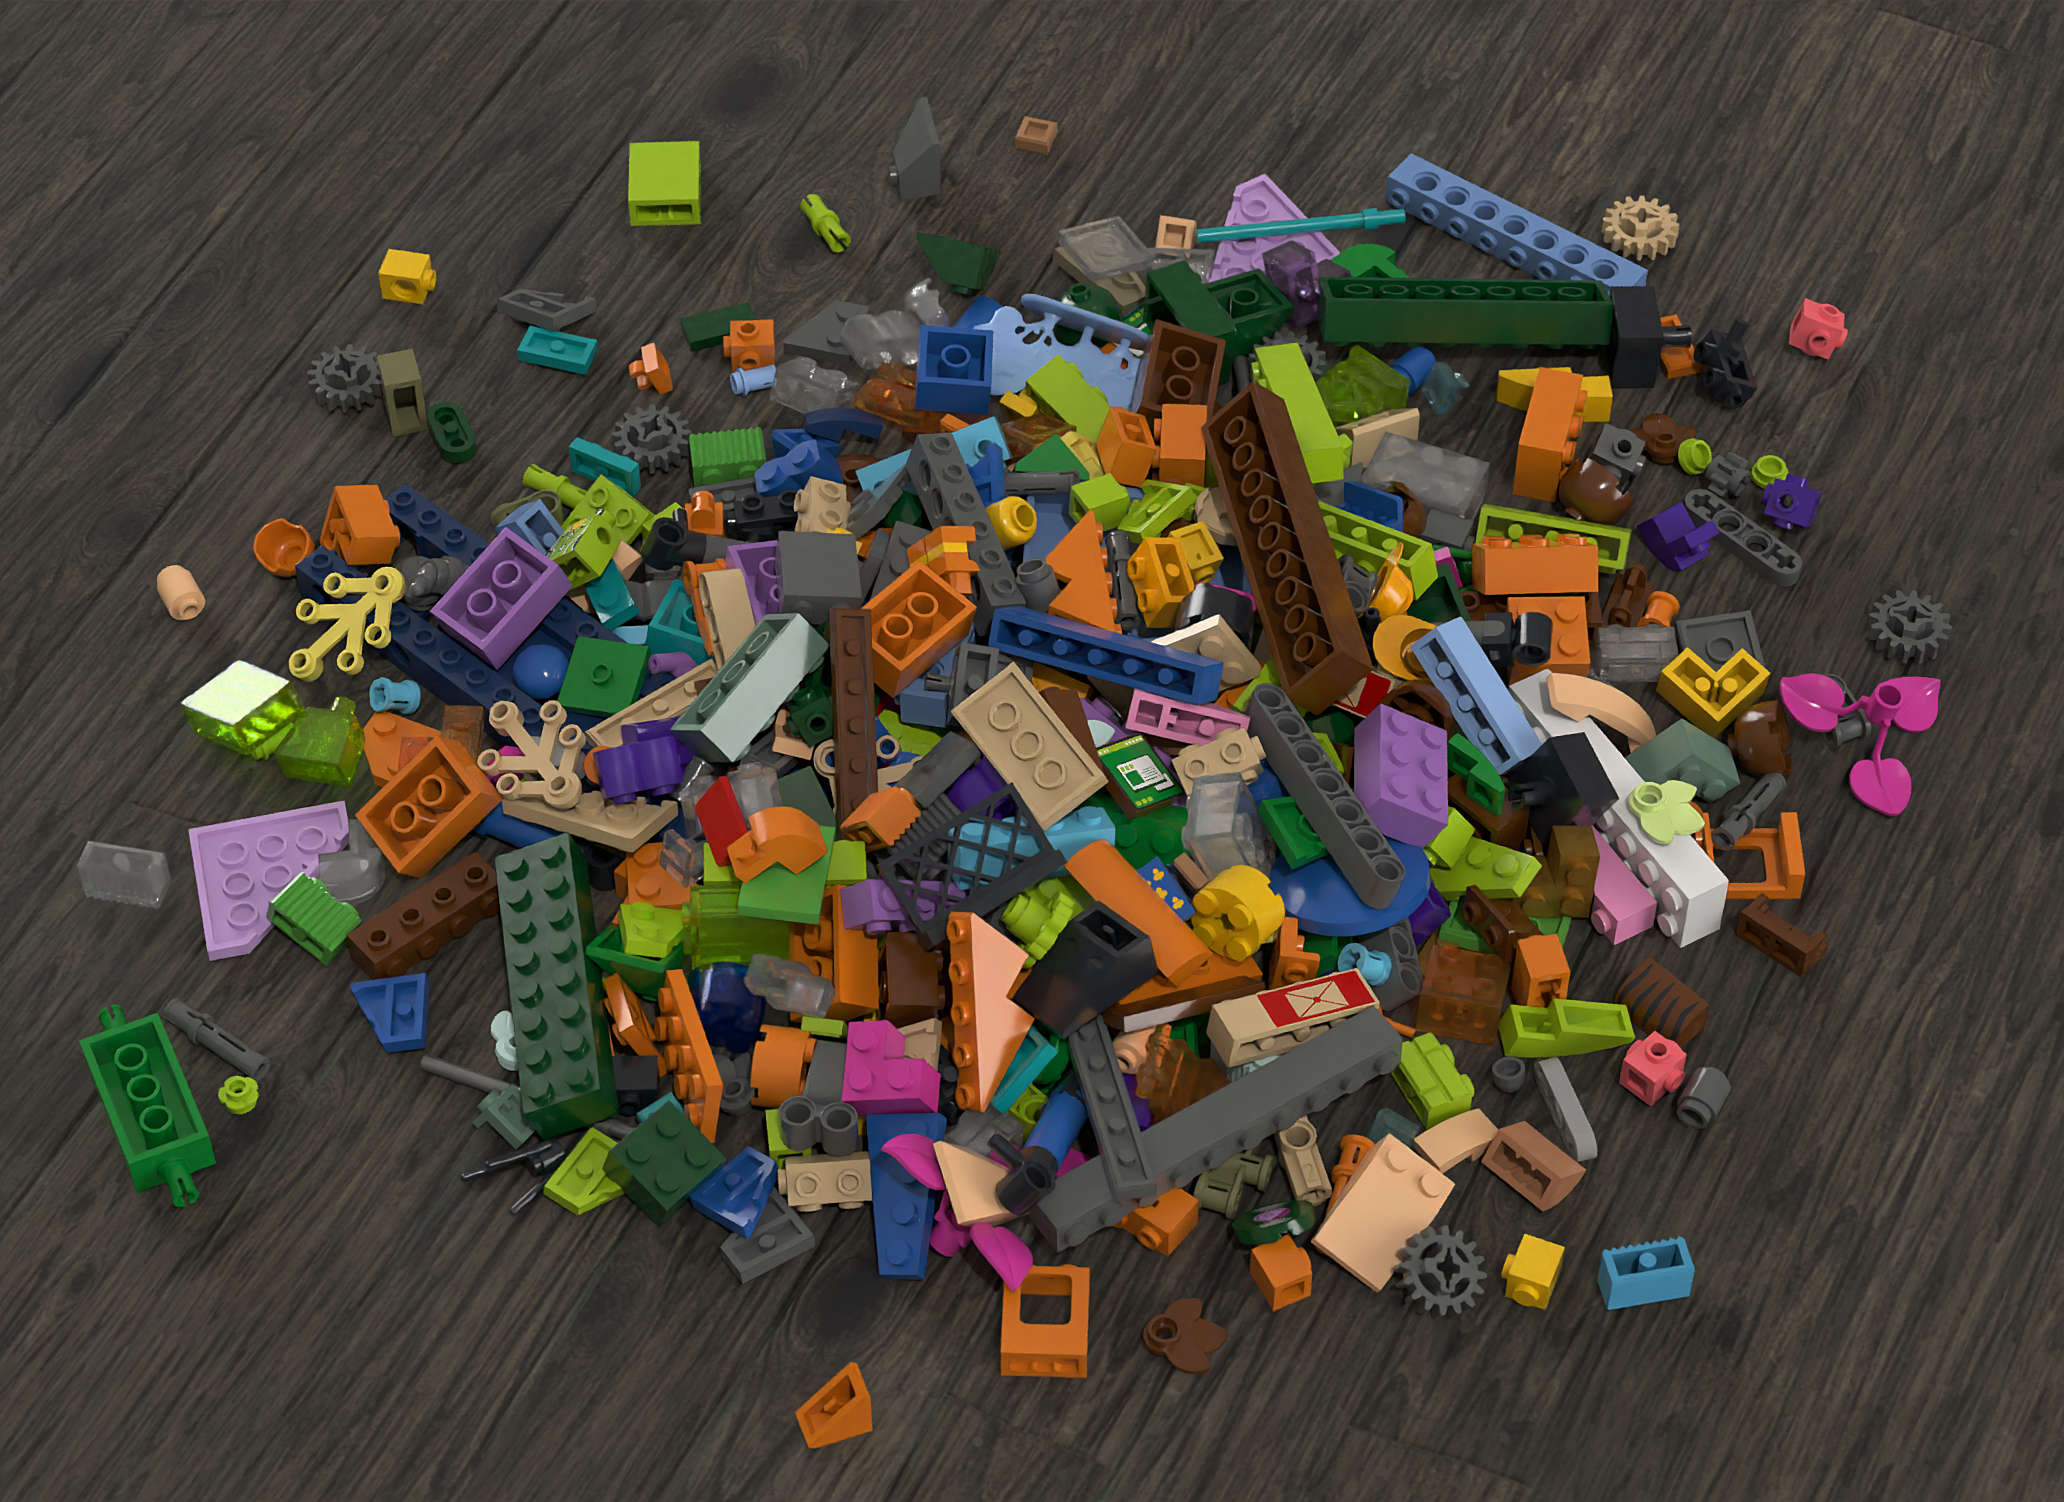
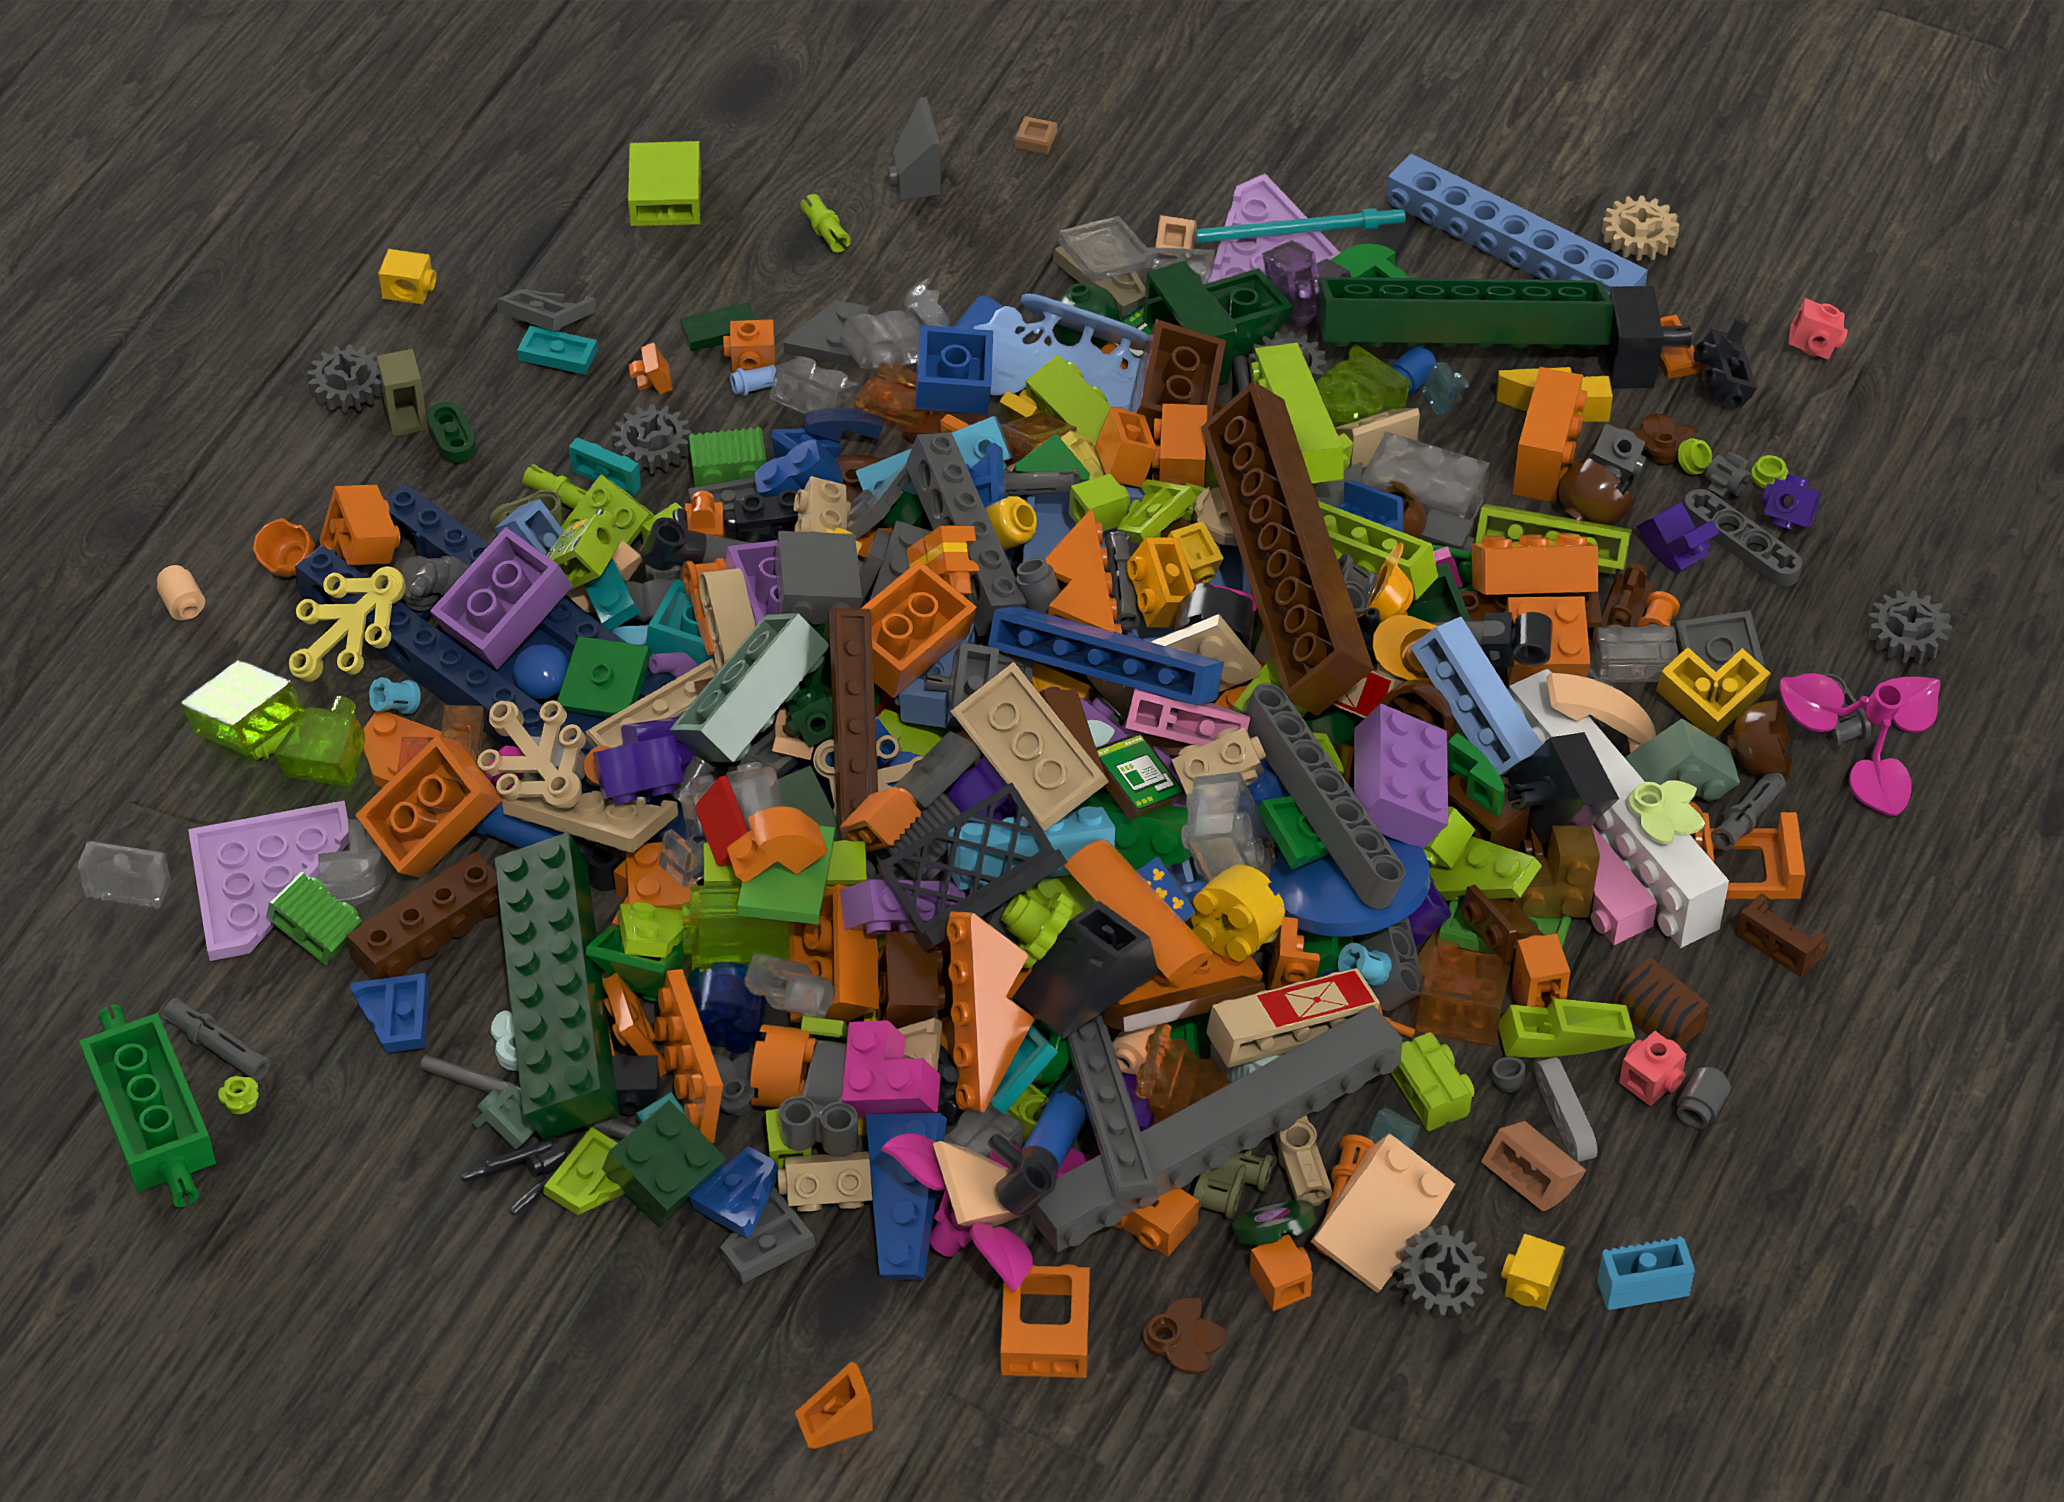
(959, 262): dark green slope -> none
(1190, 874): medium nougat tile -> none
(1456, 1139): light nougat slope -> none

